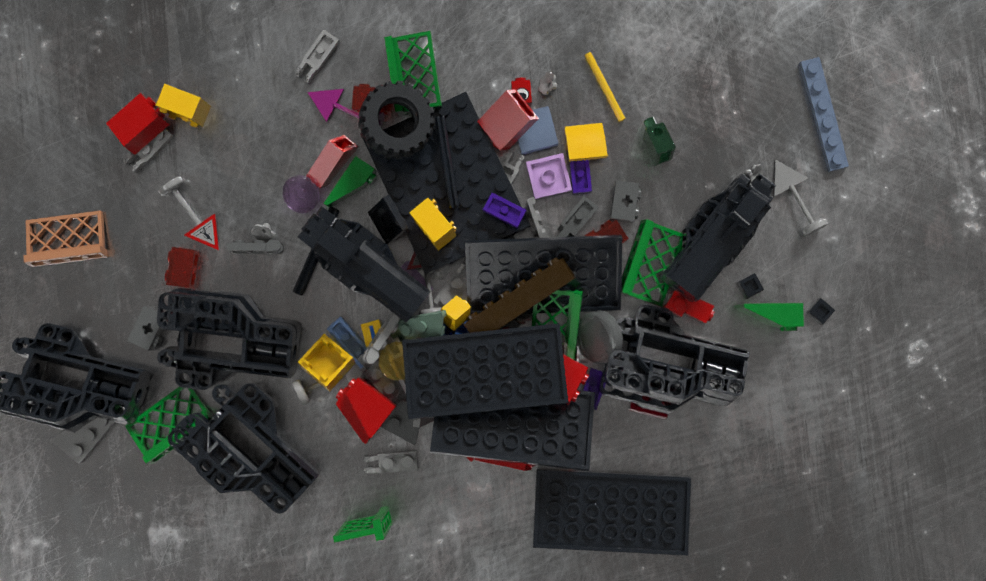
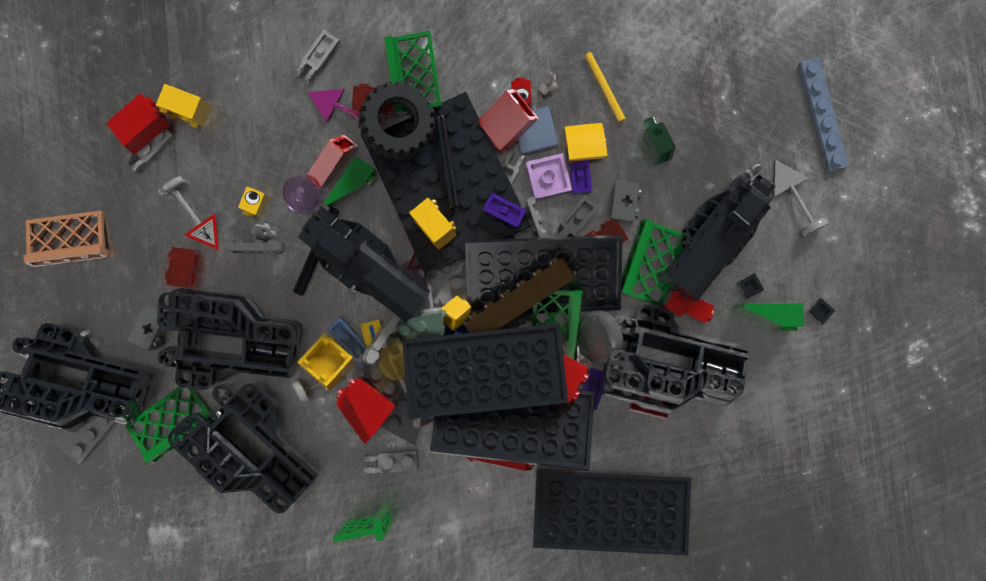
(252, 202): none -> yellow brick
(387, 219): black plate -> none

